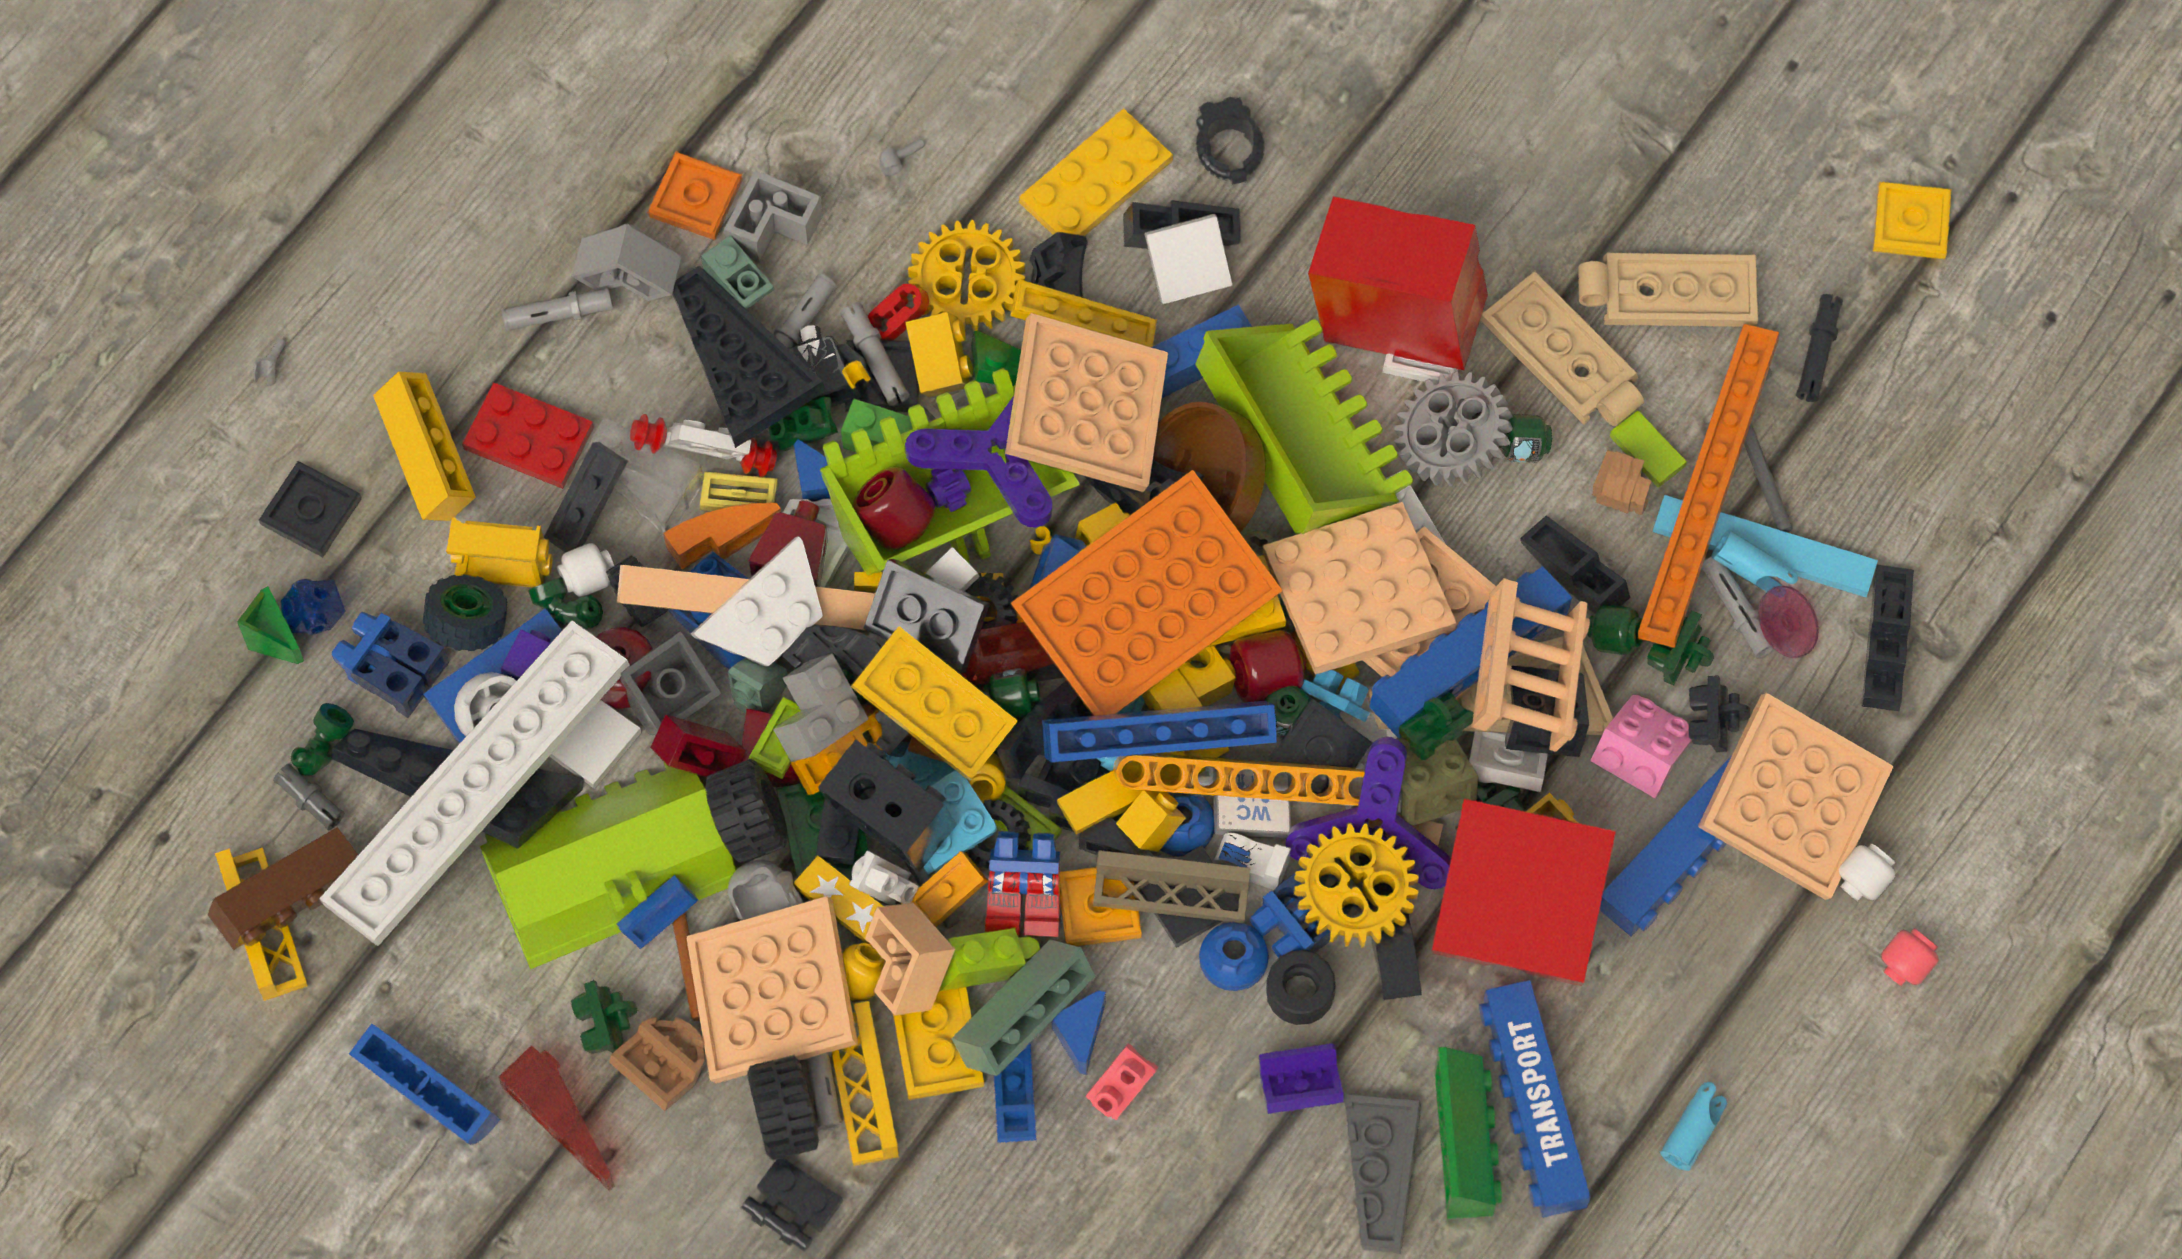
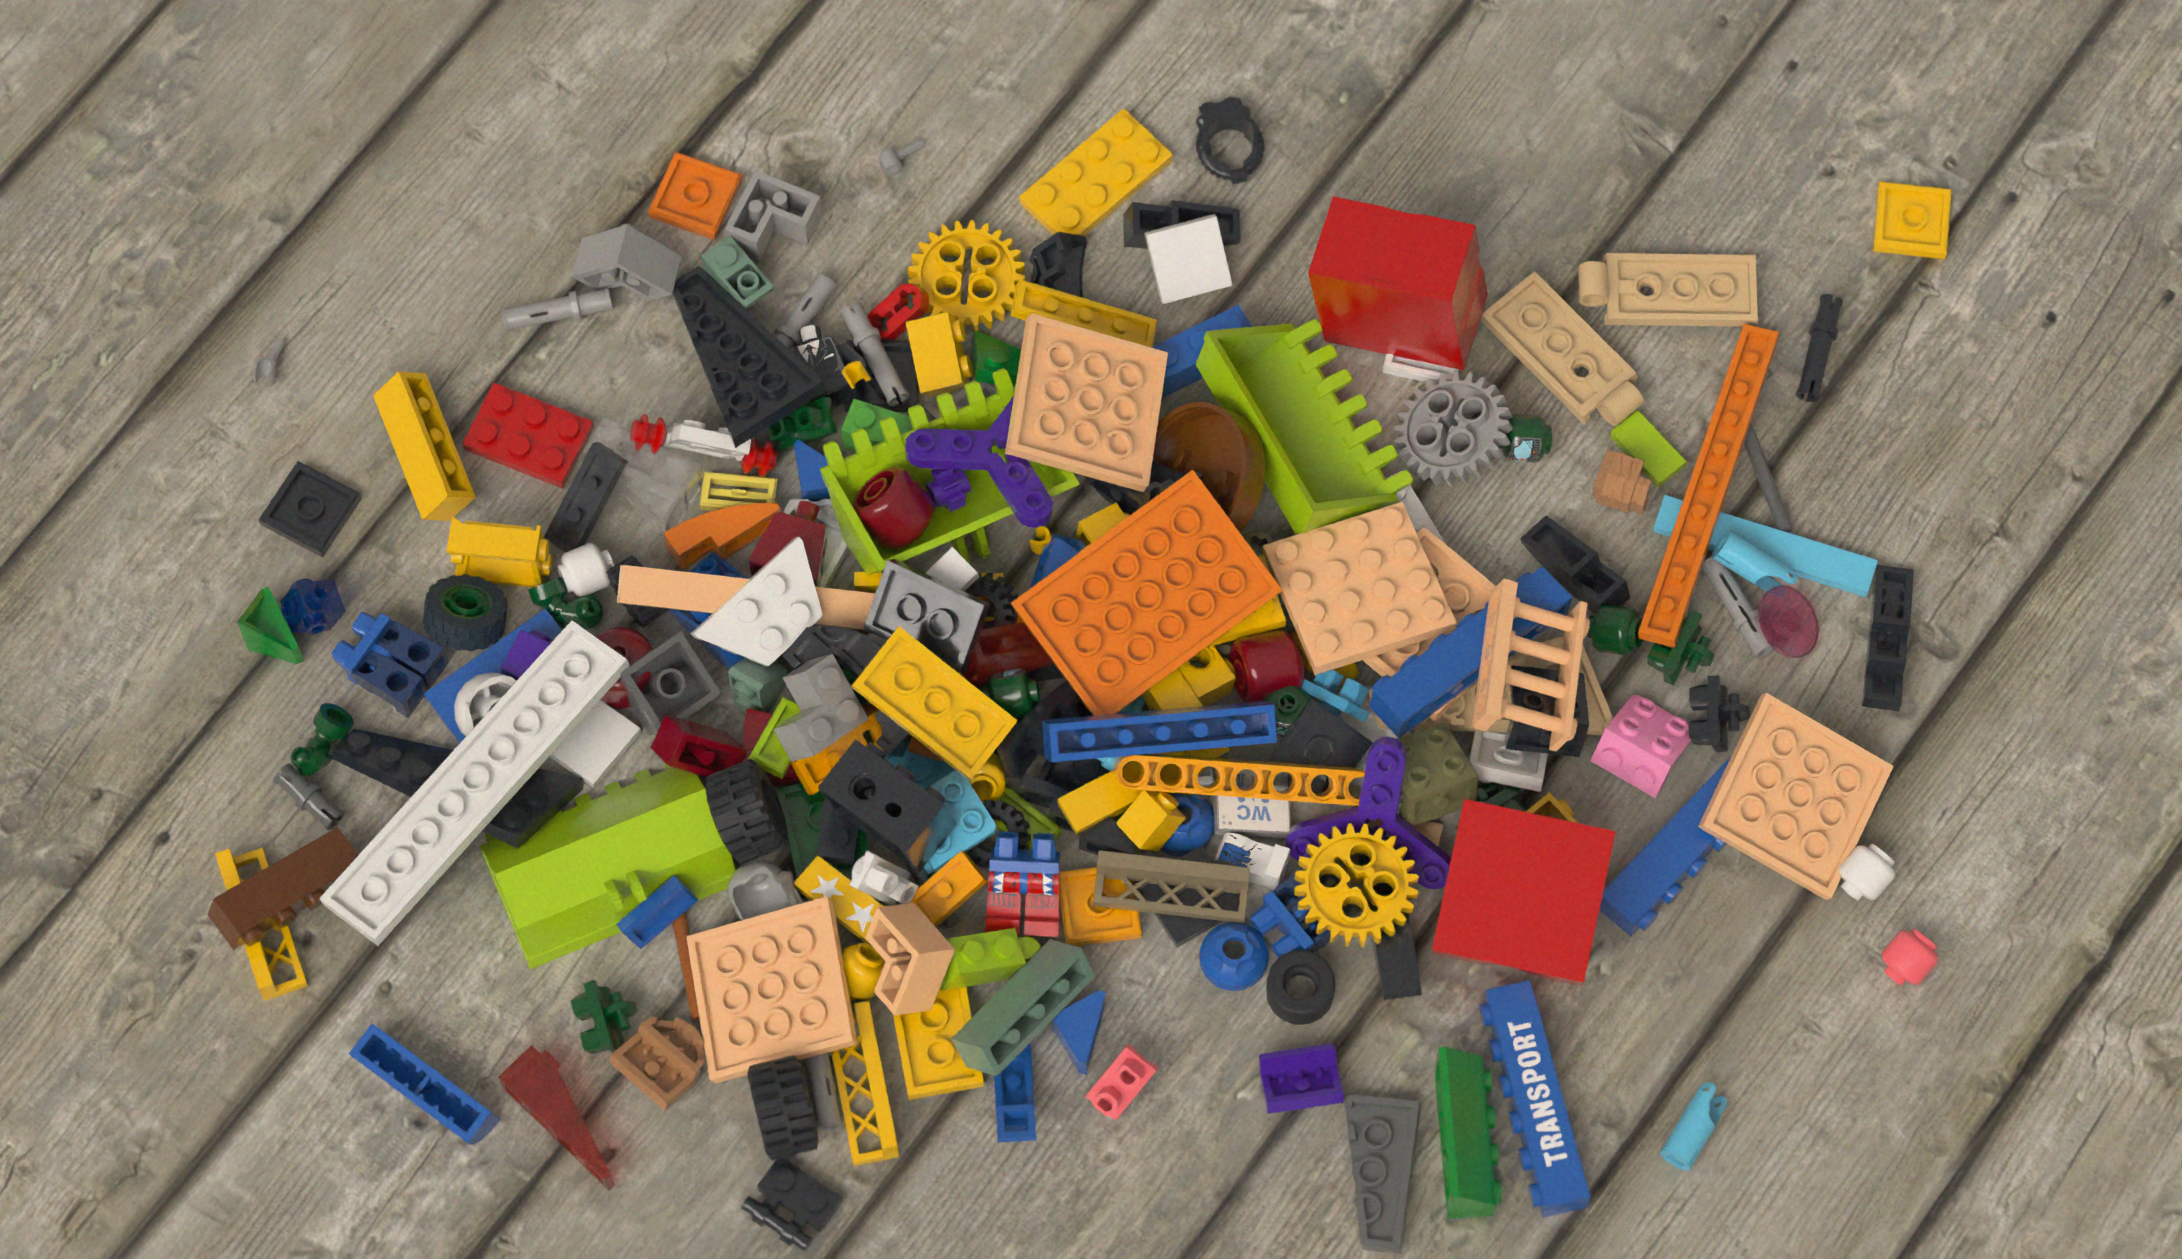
(1438, 722): dark green hips -> none

